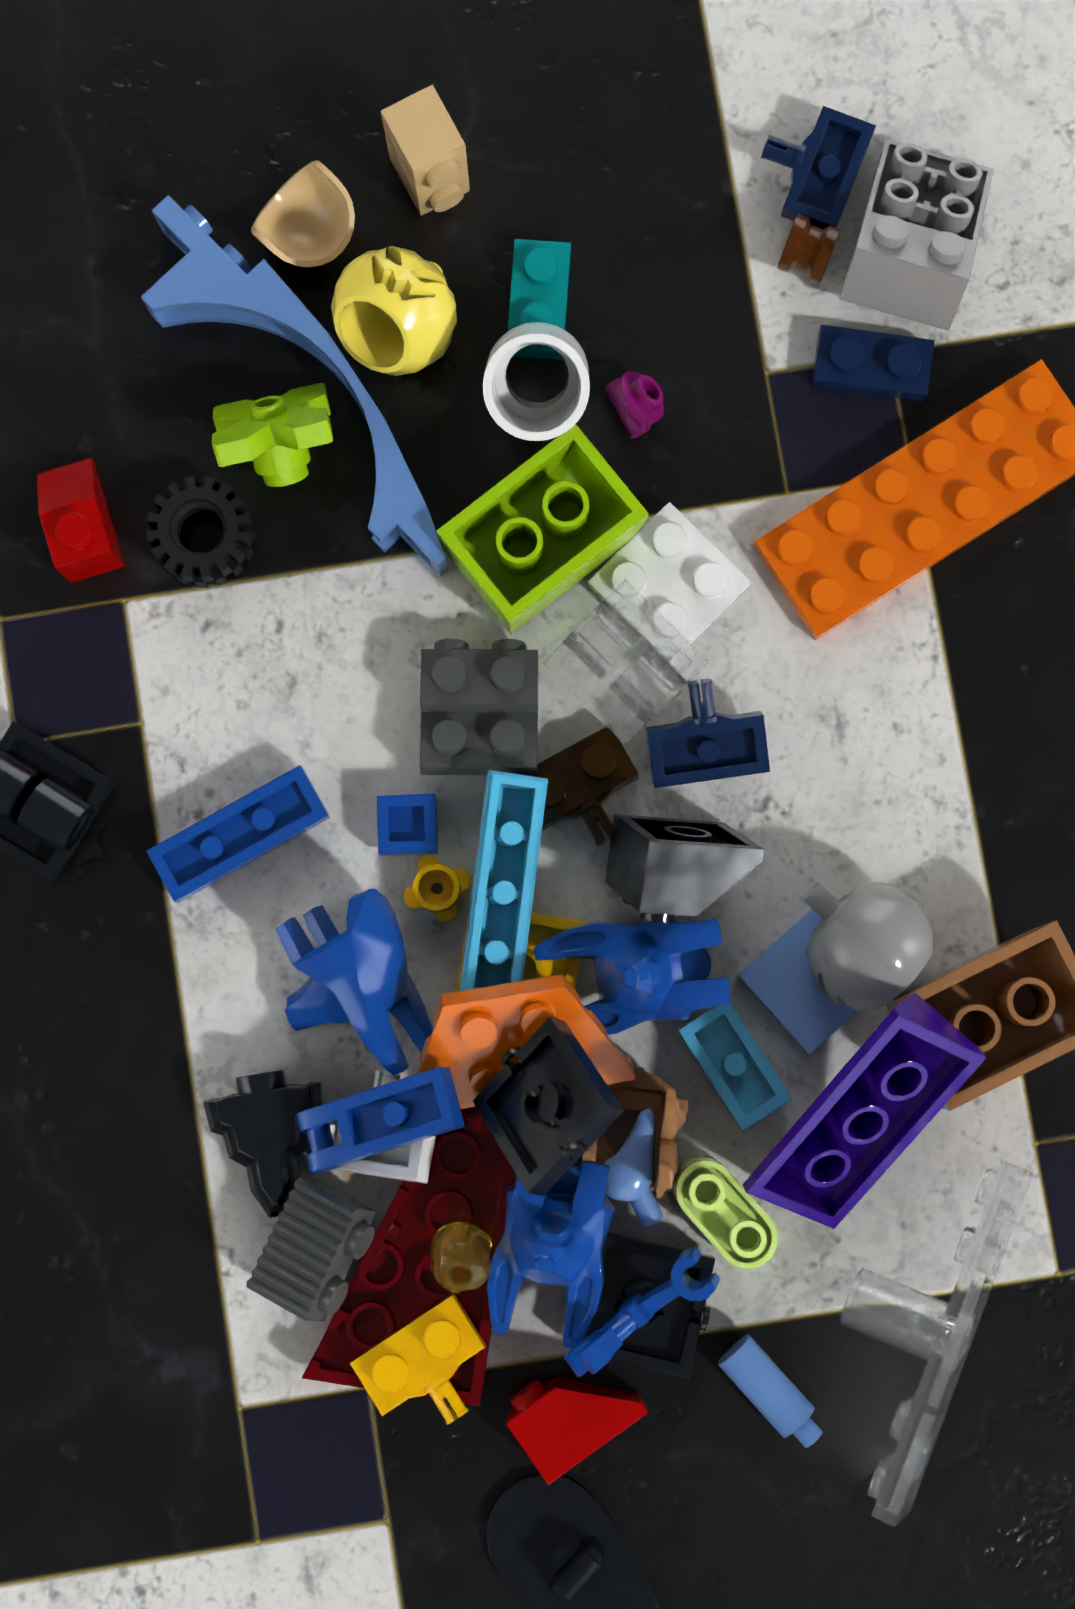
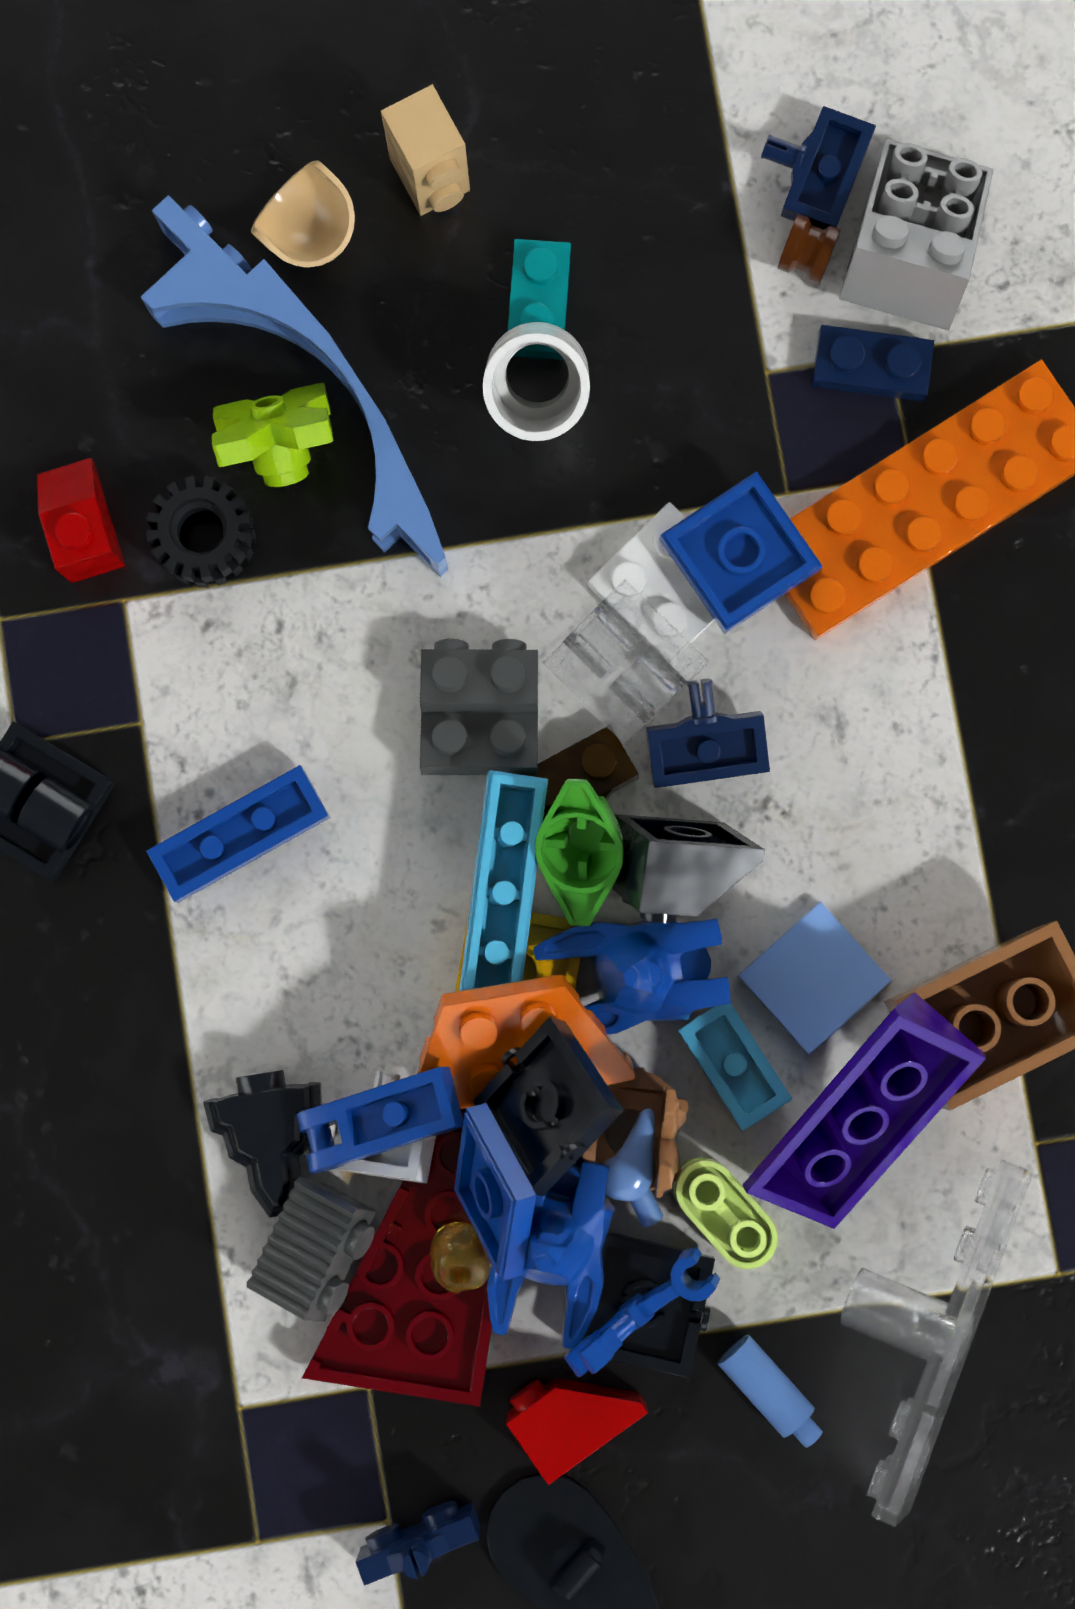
(356, 977): blue piece -> none
(393, 311): light yellow piece -> none
(407, 824): blue plate -> none
(414, 1548): none -> dark blue plate
(421, 1360): yellow plate -> none
(442, 904): yellow plate -> none
(494, 1192): none -> blue tile
(542, 529): lime brick -> none
(579, 851): none -> bright green hat
(637, 401): magenta plate -> none
(740, 552): none -> blue tile
(867, 944): light grey piece -> none

